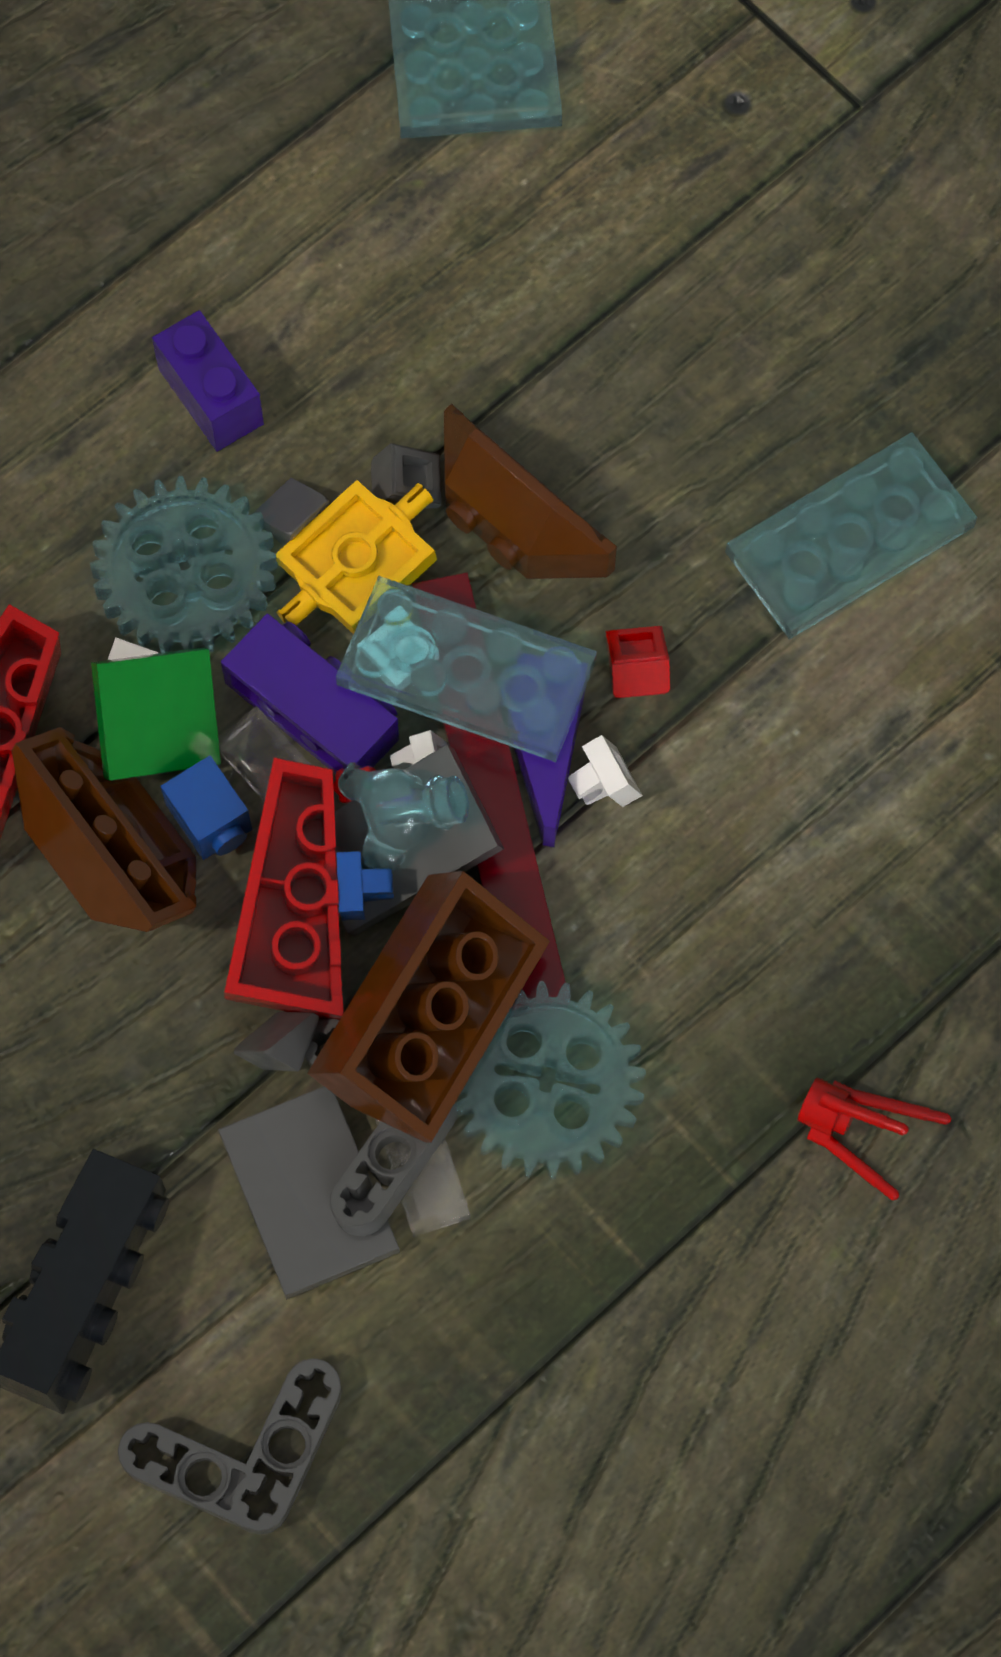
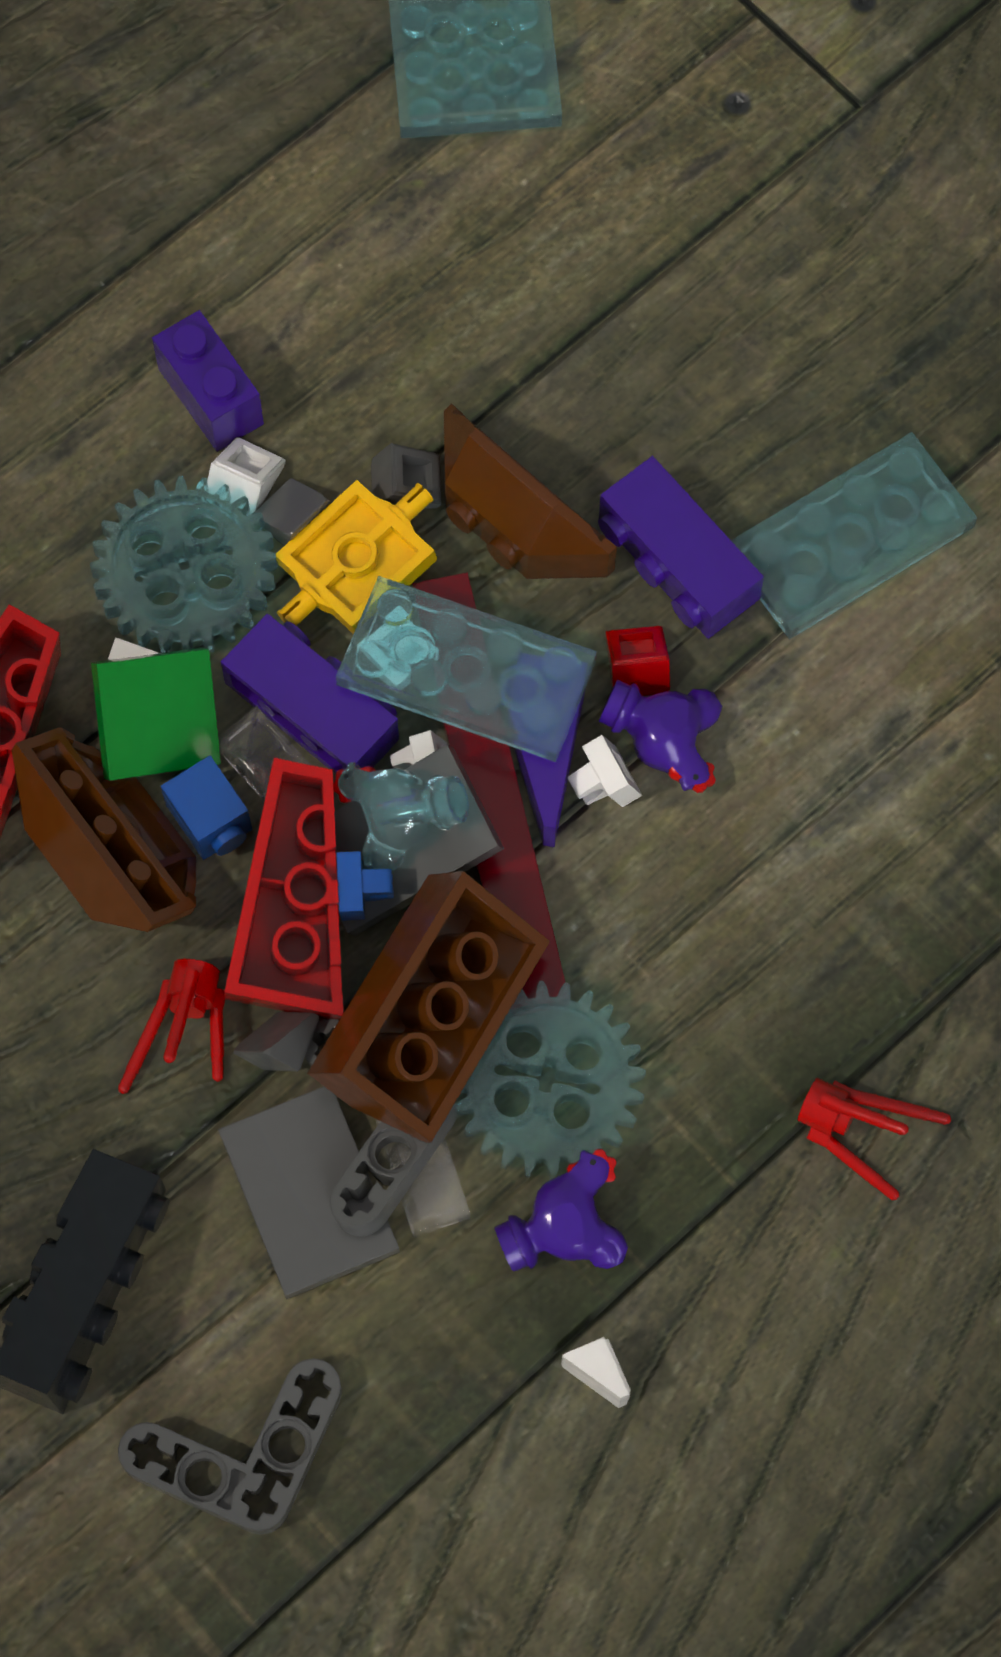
(189, 995): none -> red plant
(246, 471): none -> white slope
(567, 1219): none -> dark purple animal
(599, 1369): none -> white slope
(666, 729): none -> dark purple animal
(679, 548): none -> dark purple brick

